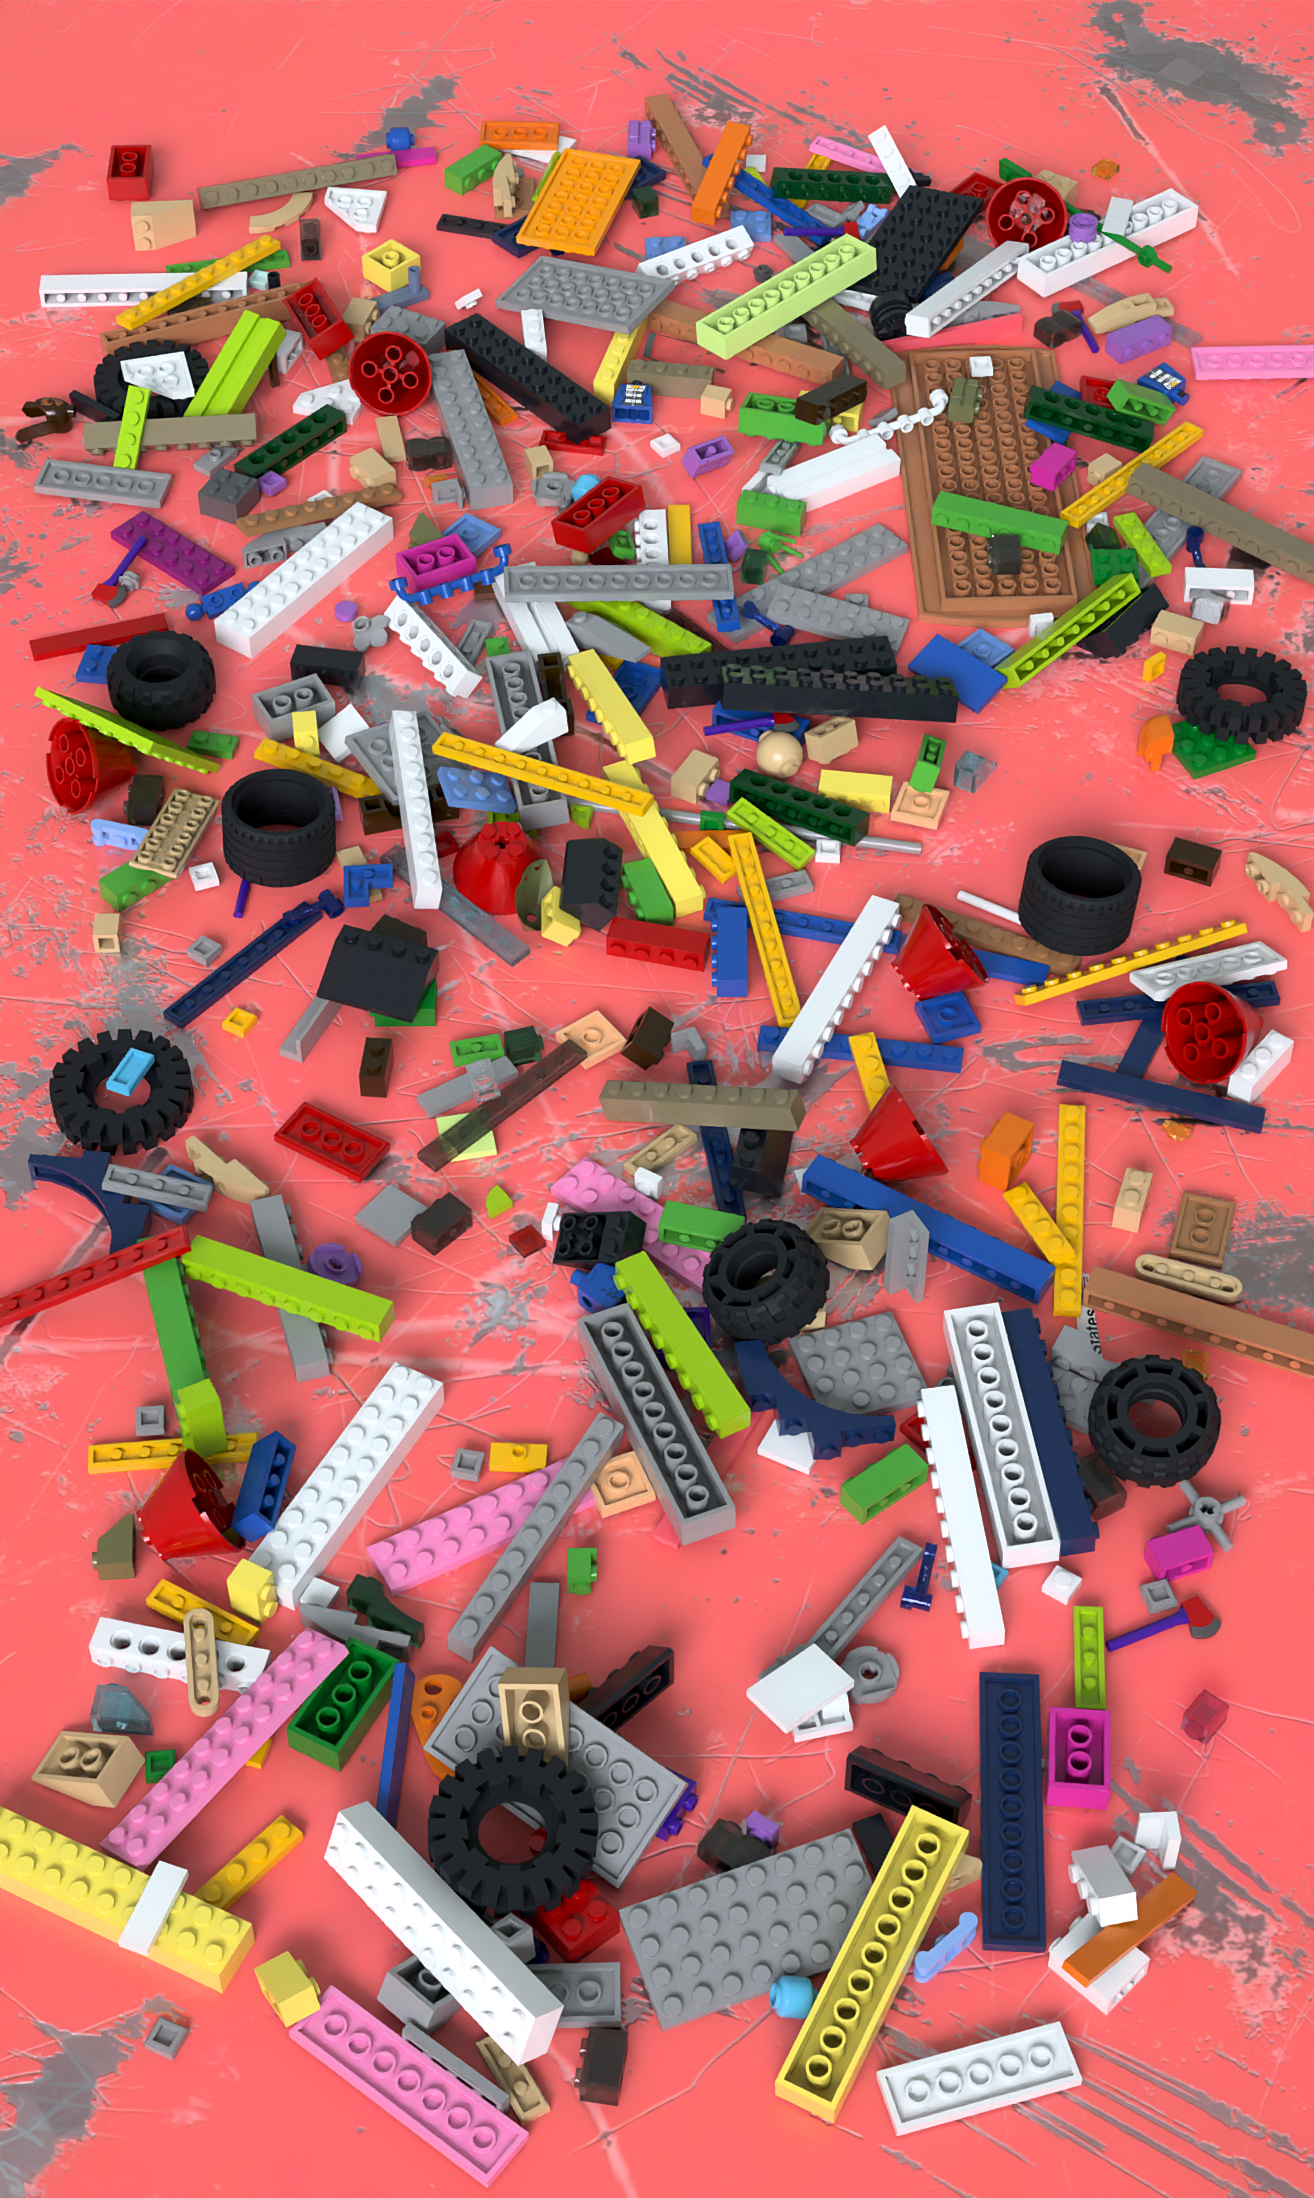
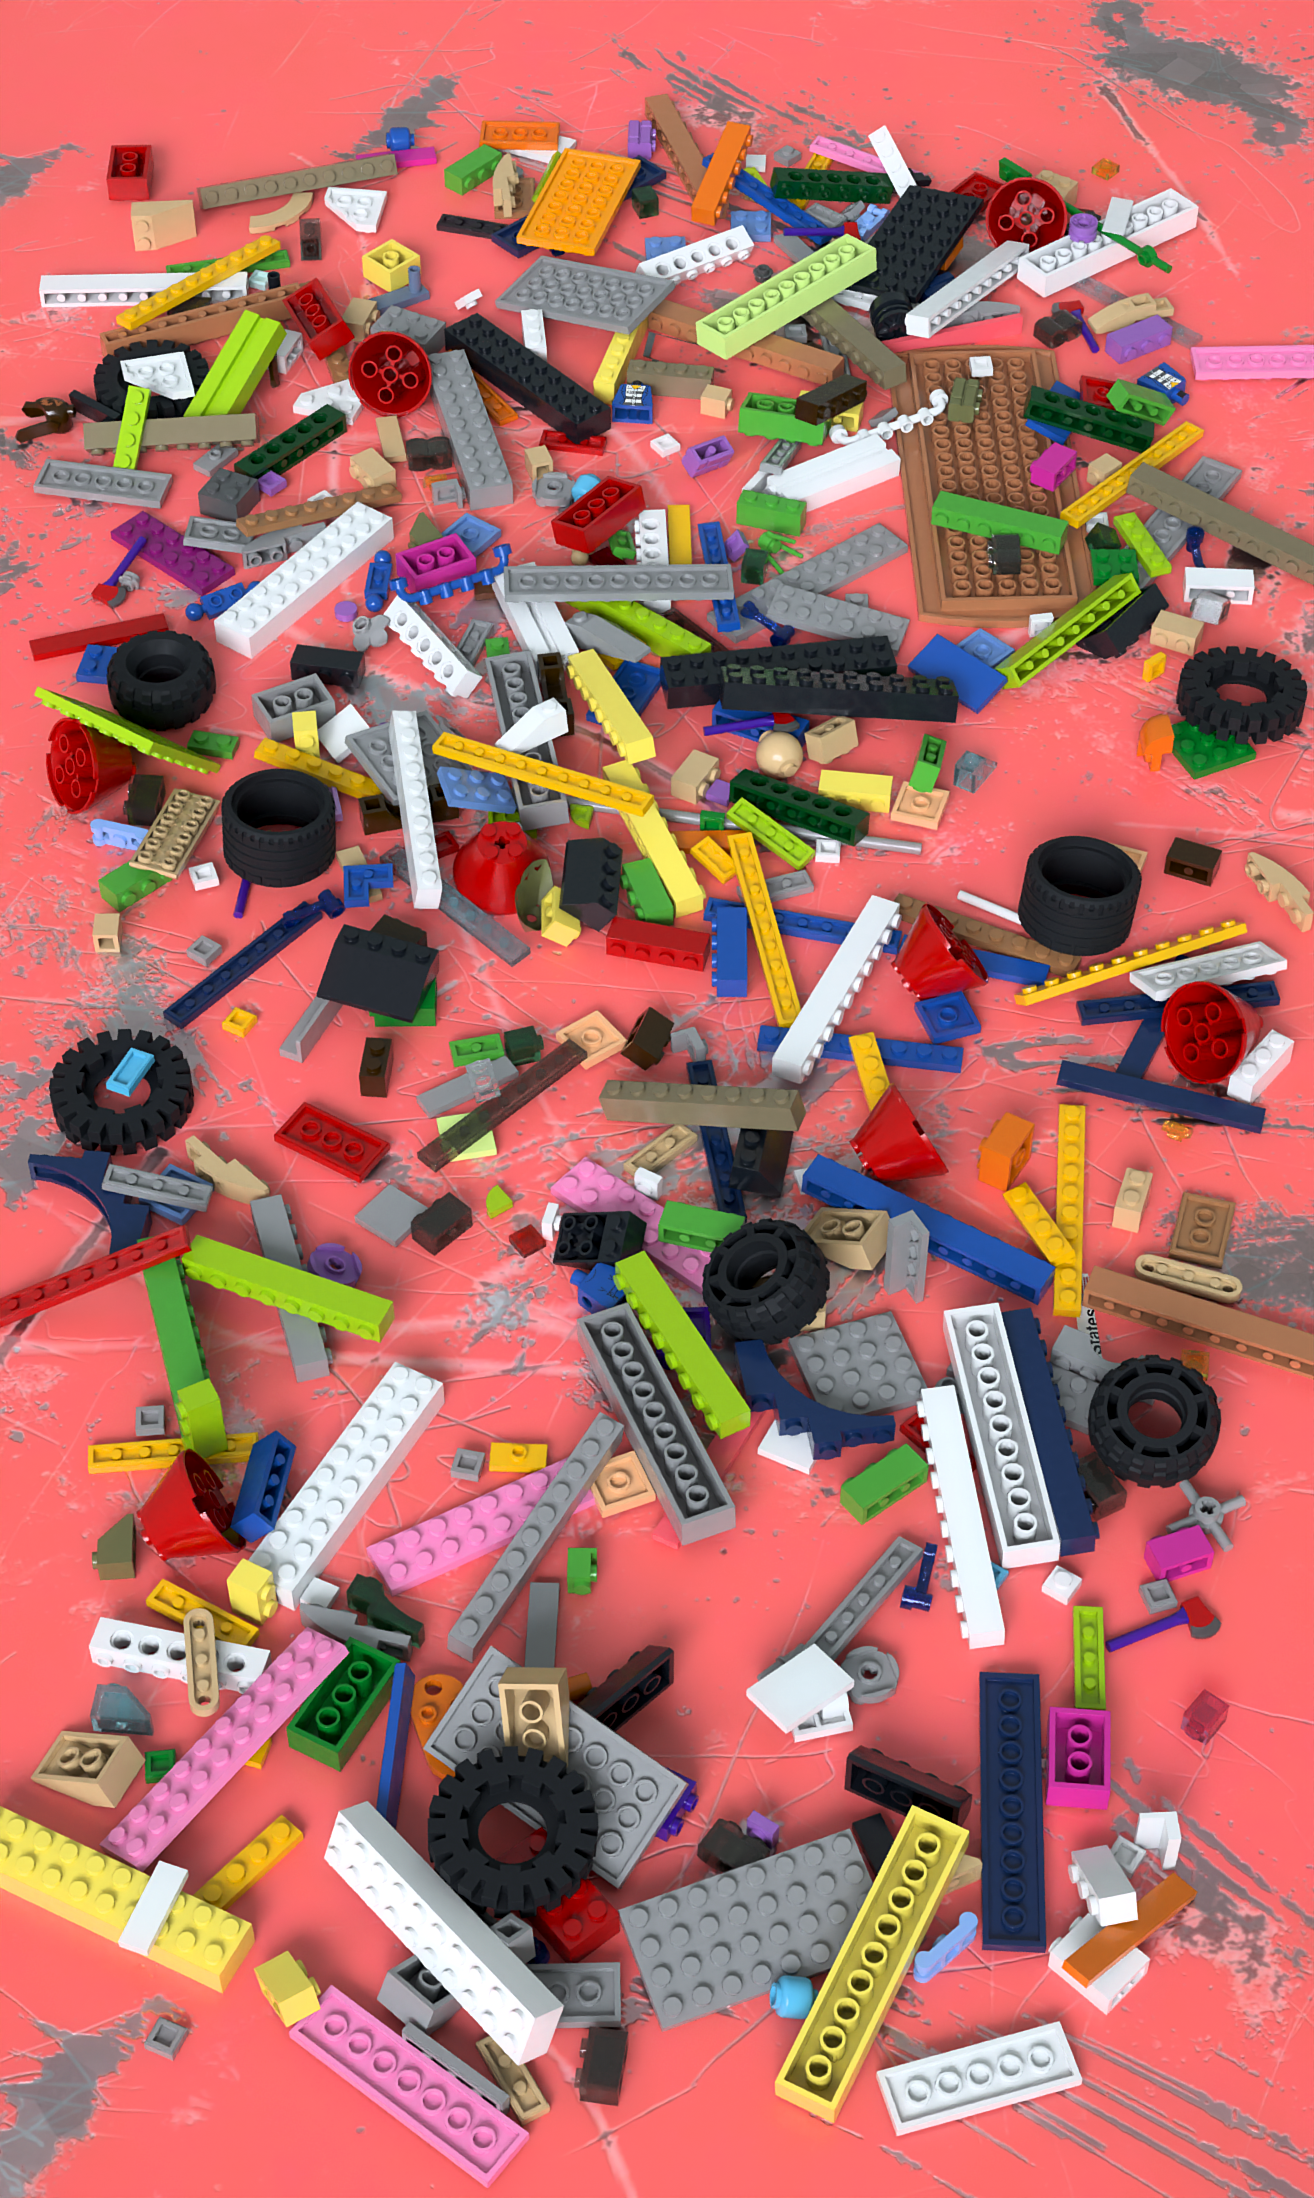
(215, 535): none -> light grey tile
(377, 581): none -> blue plate
(787, 156): none -> light grey plate

